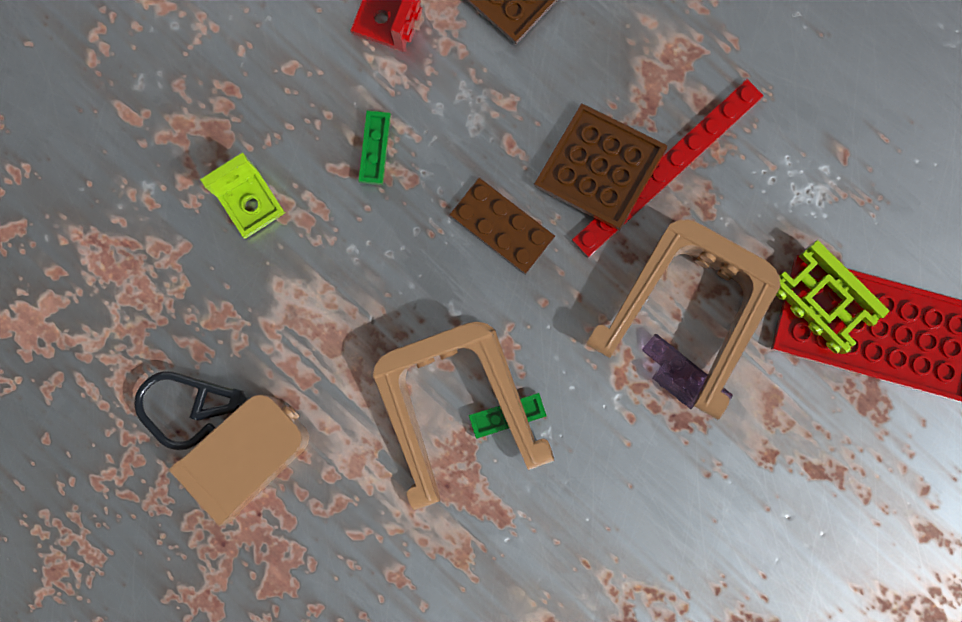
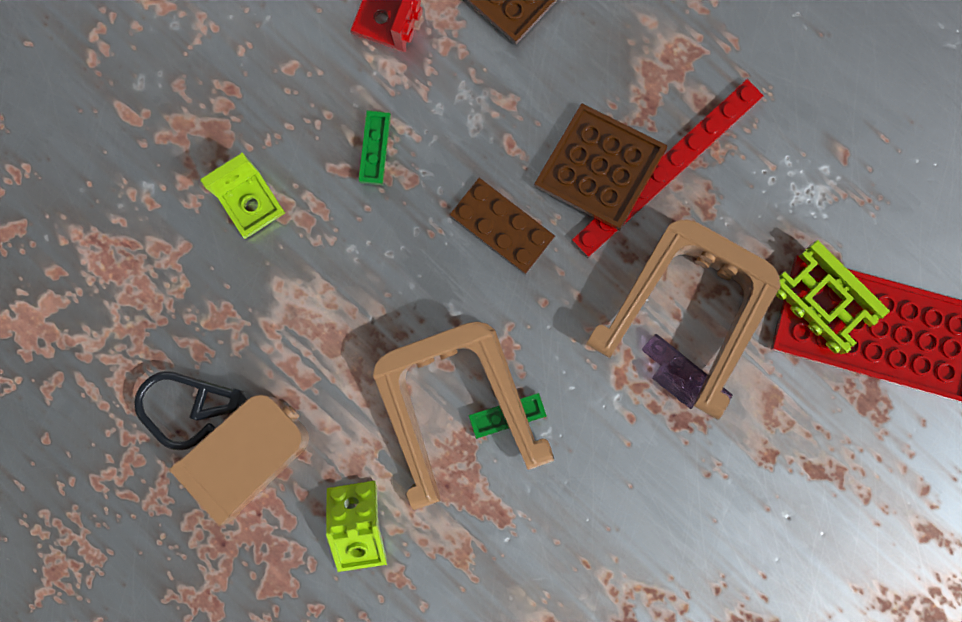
(354, 527): none -> lime bracket

